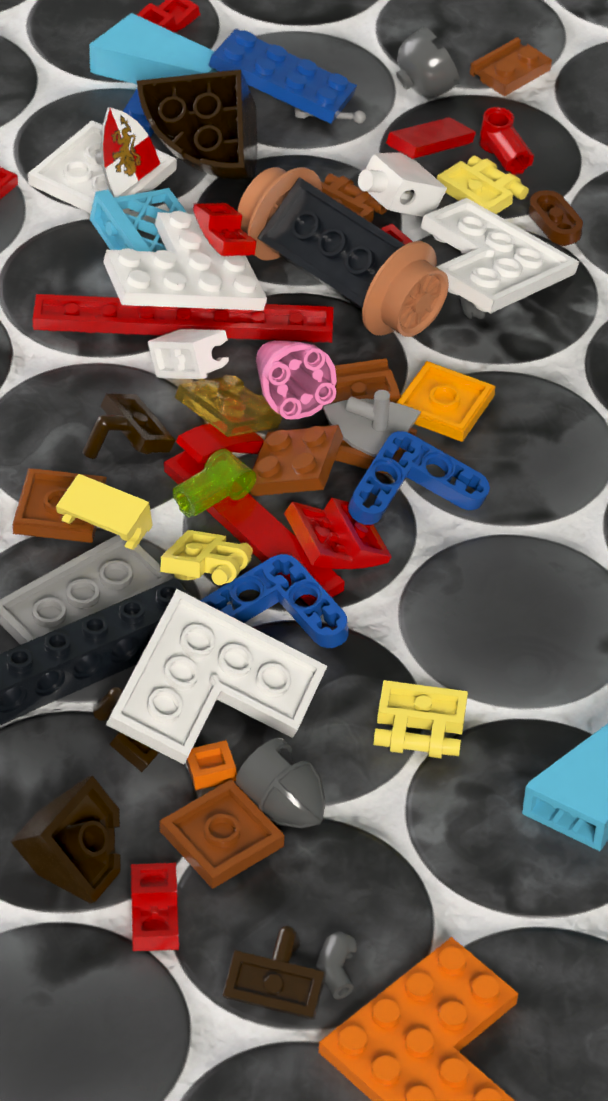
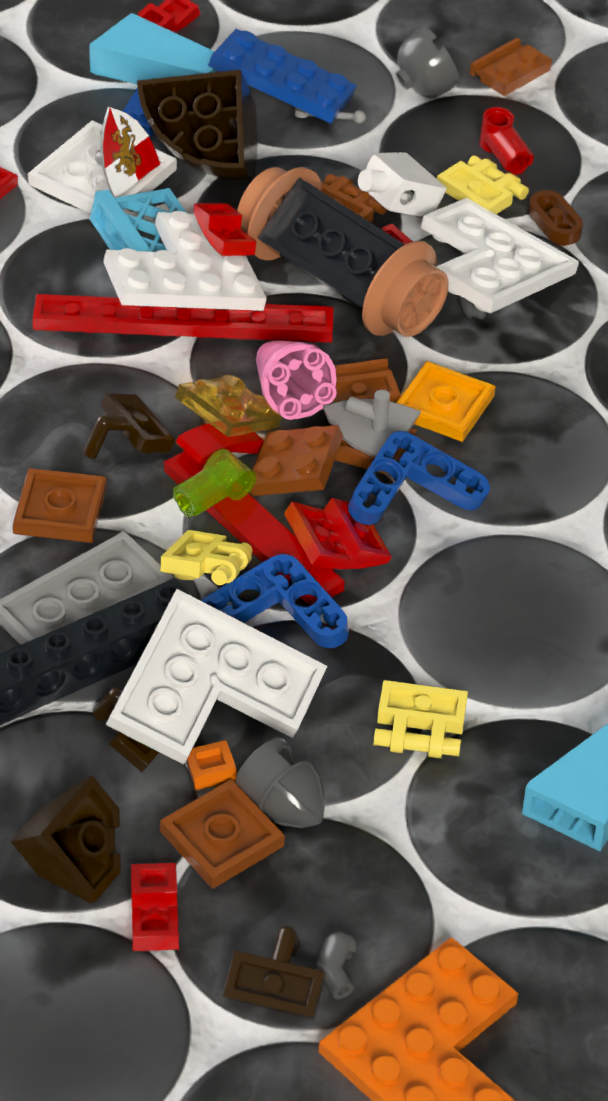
(107, 509): light yellow hinge -> none
(187, 353): white hinge -> none
(430, 137): red tile -> none

